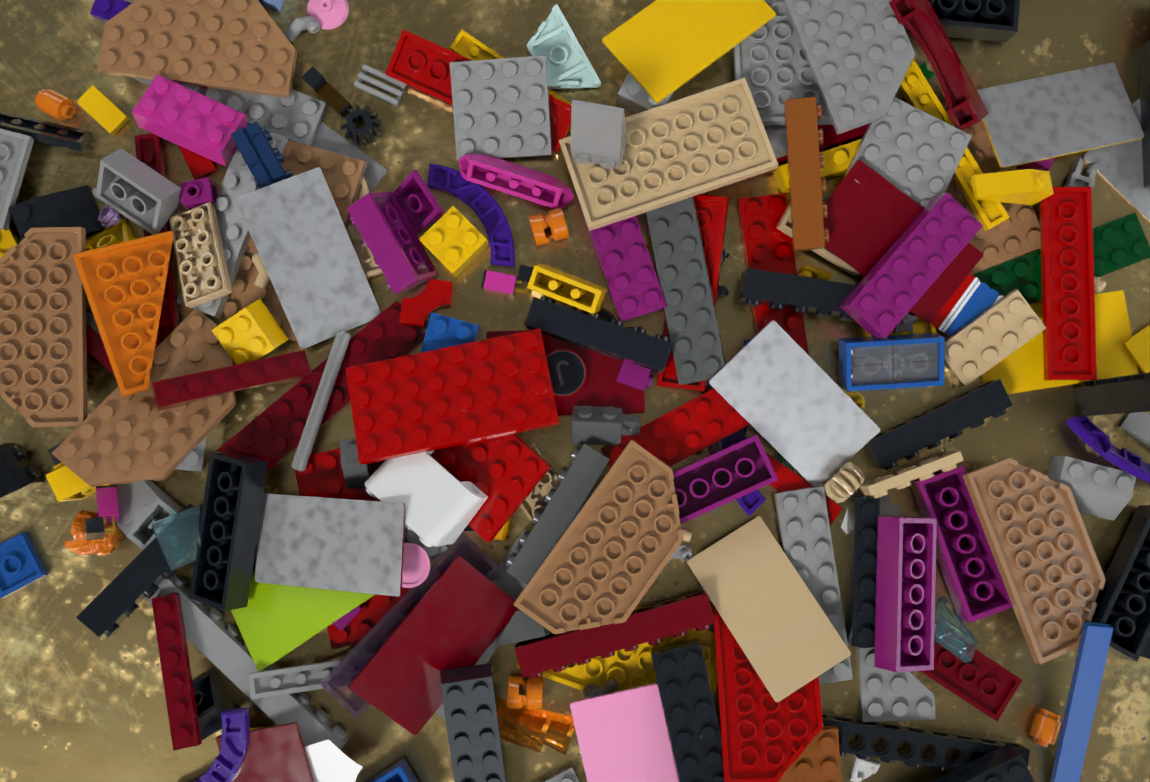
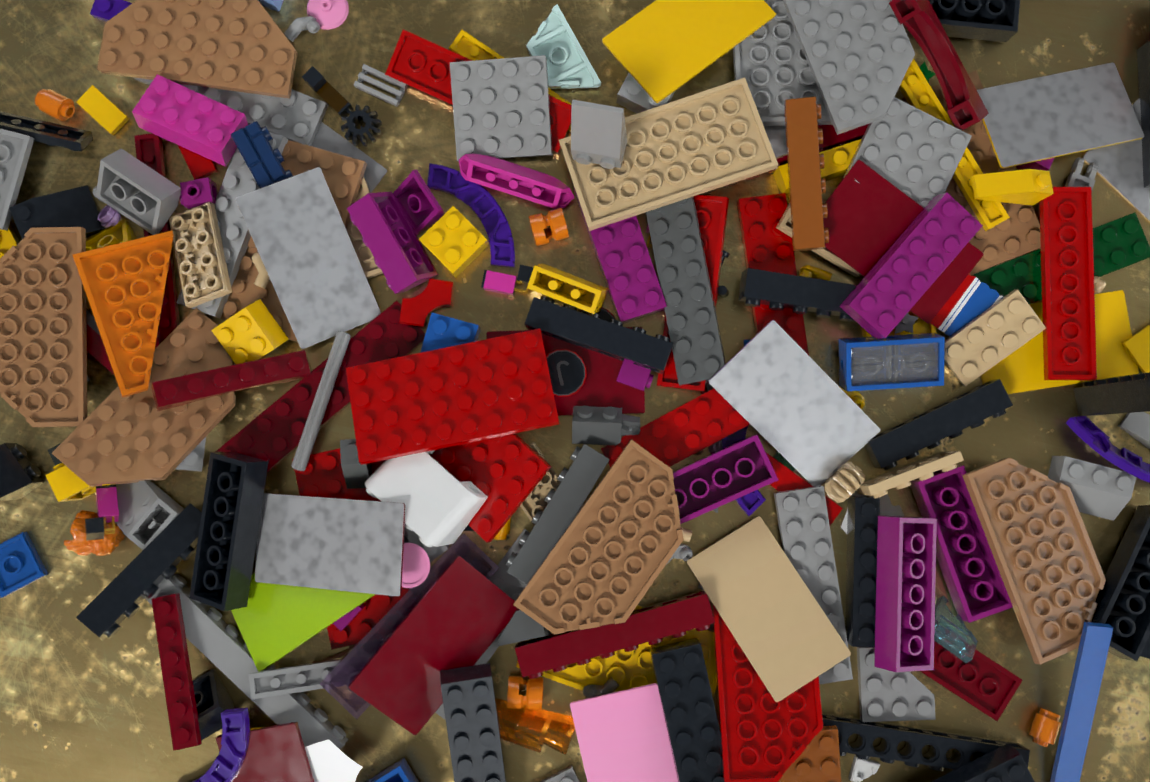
(179, 537): clear light blue wing -> none

